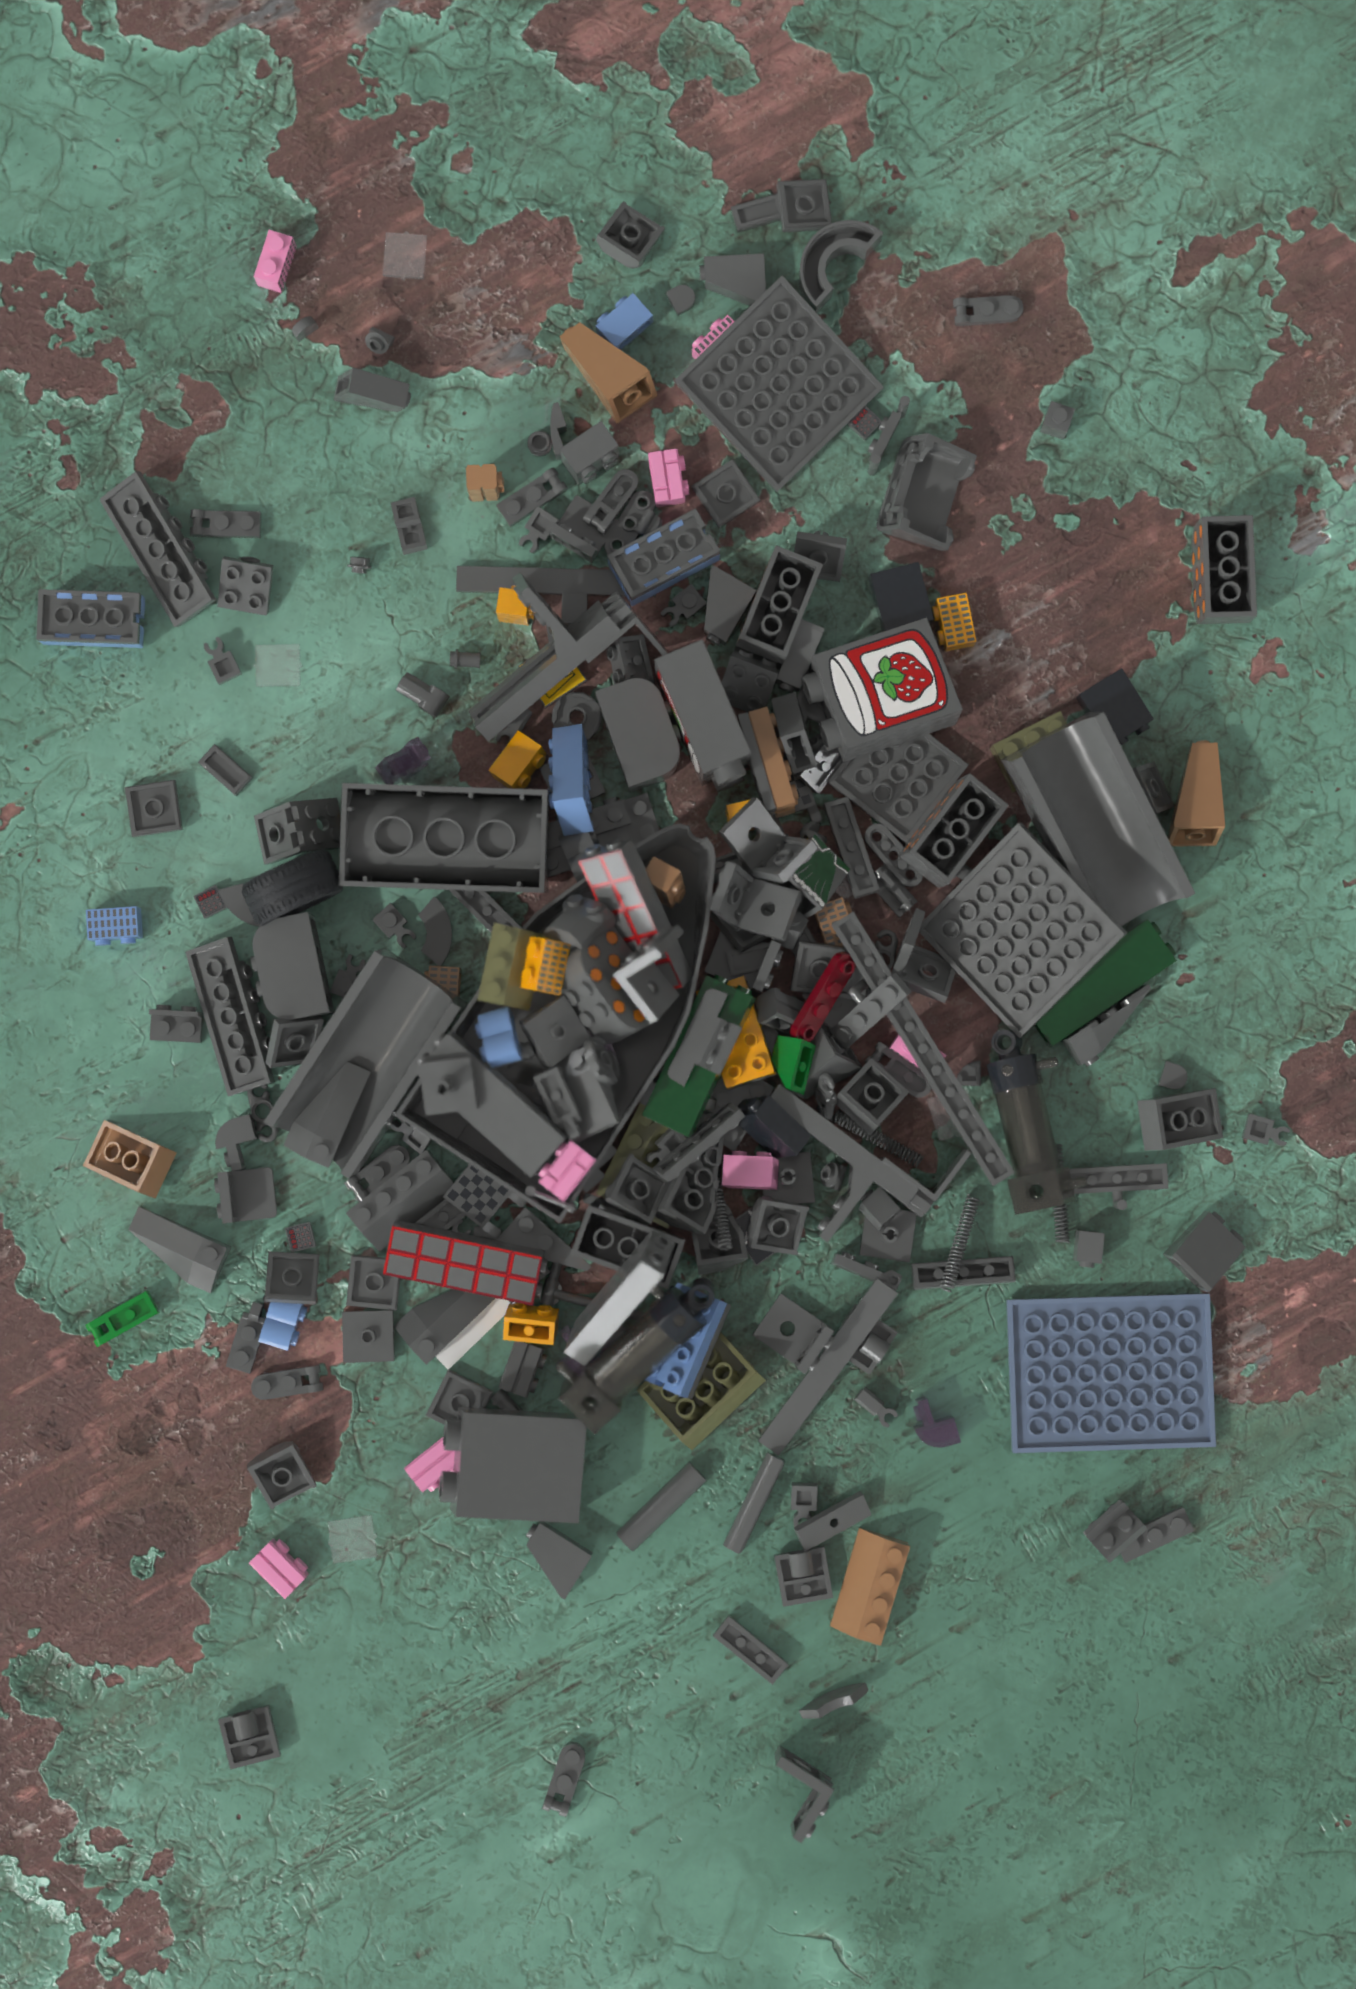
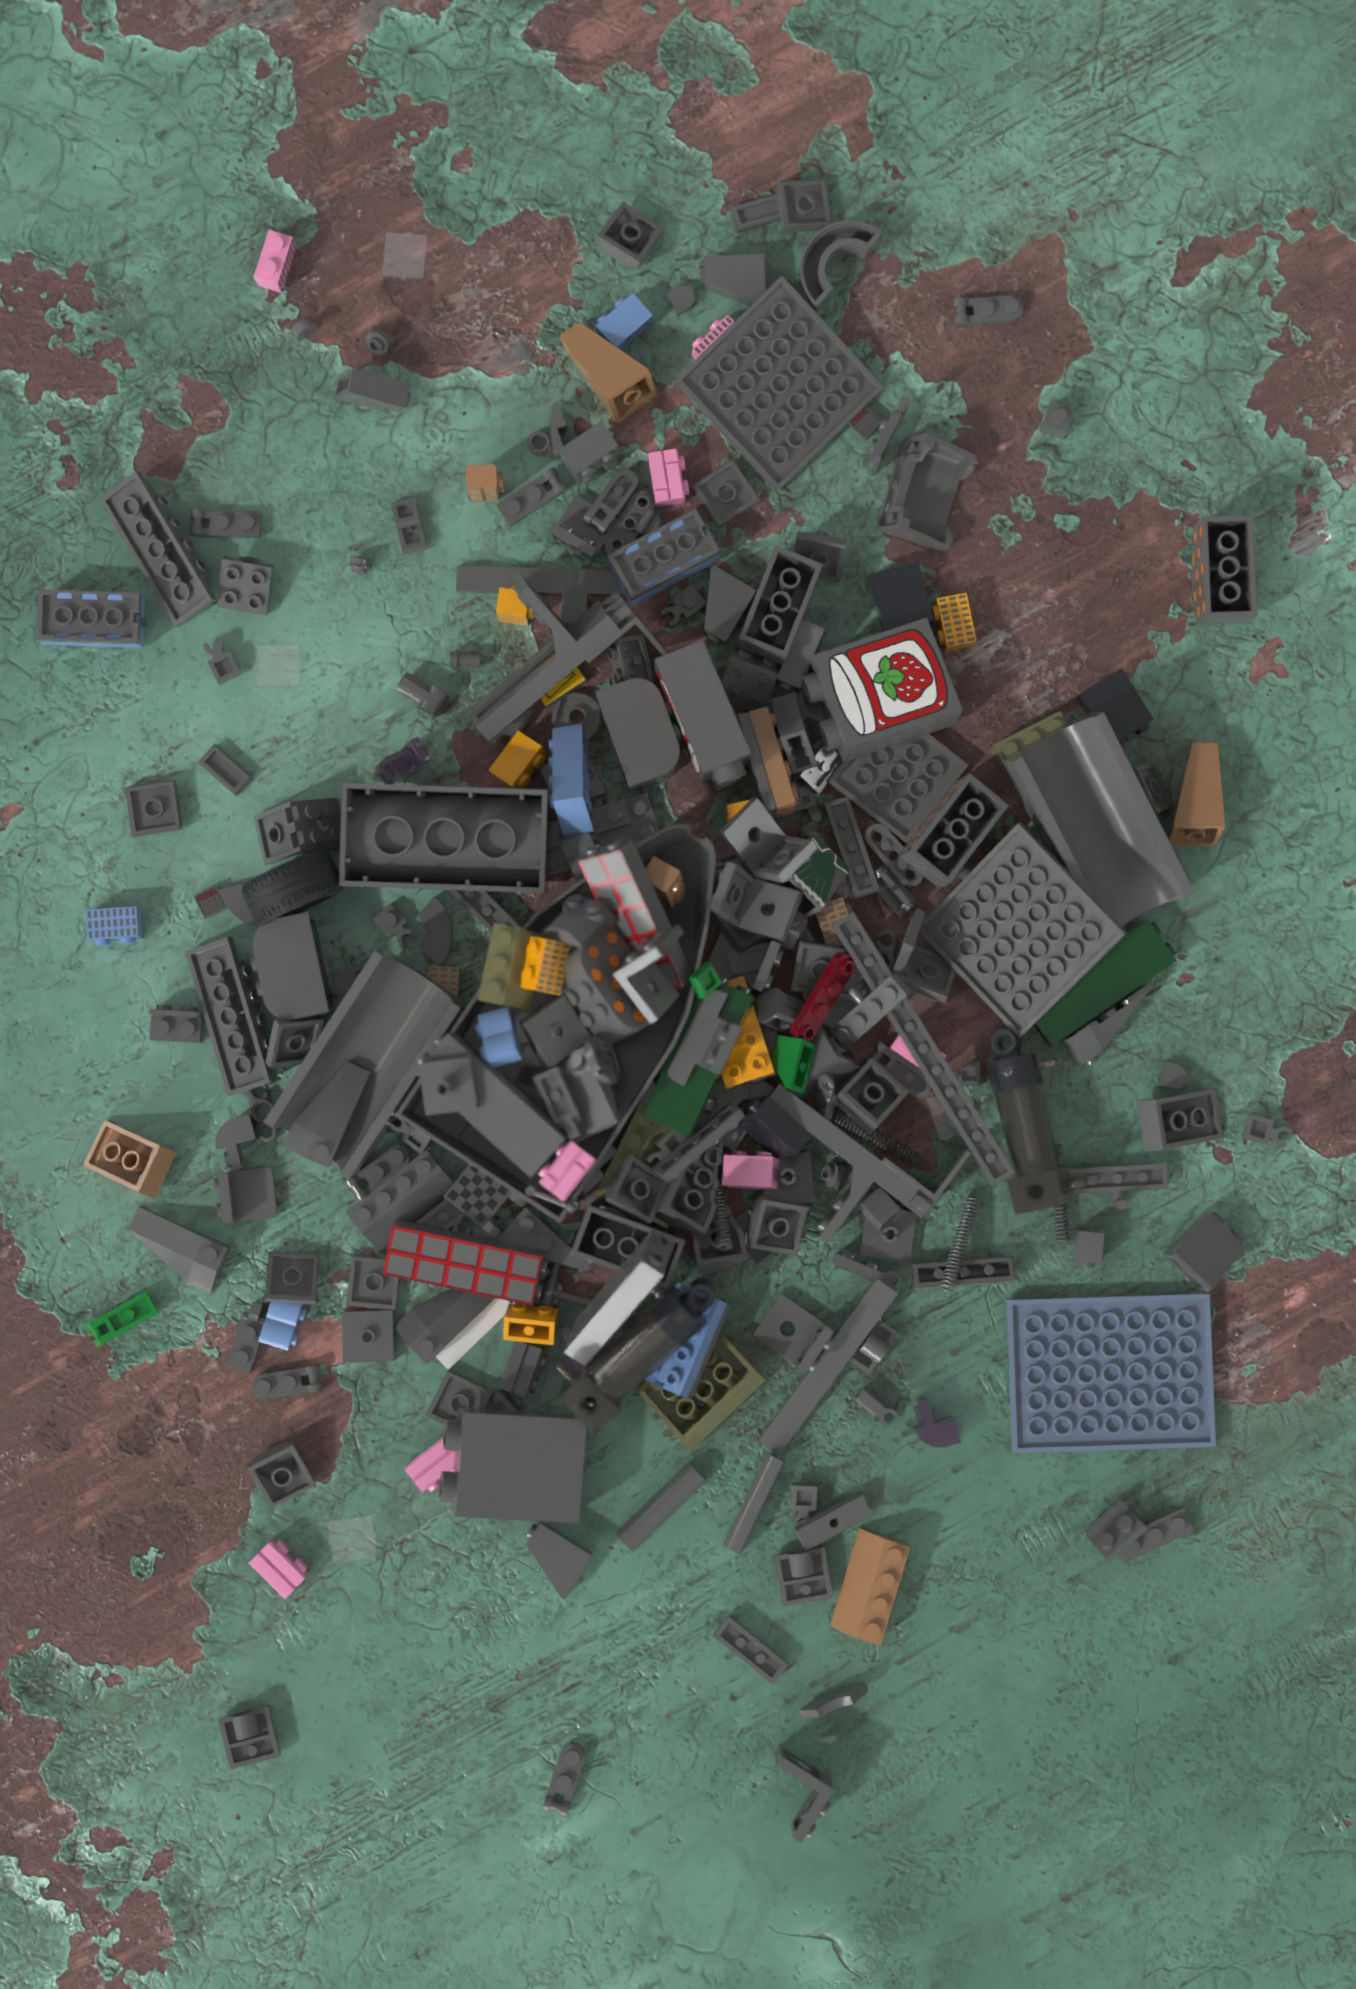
(300, 1237): tile -> none
(539, 527): dark grey plate -> none
(705, 980): none -> green tile

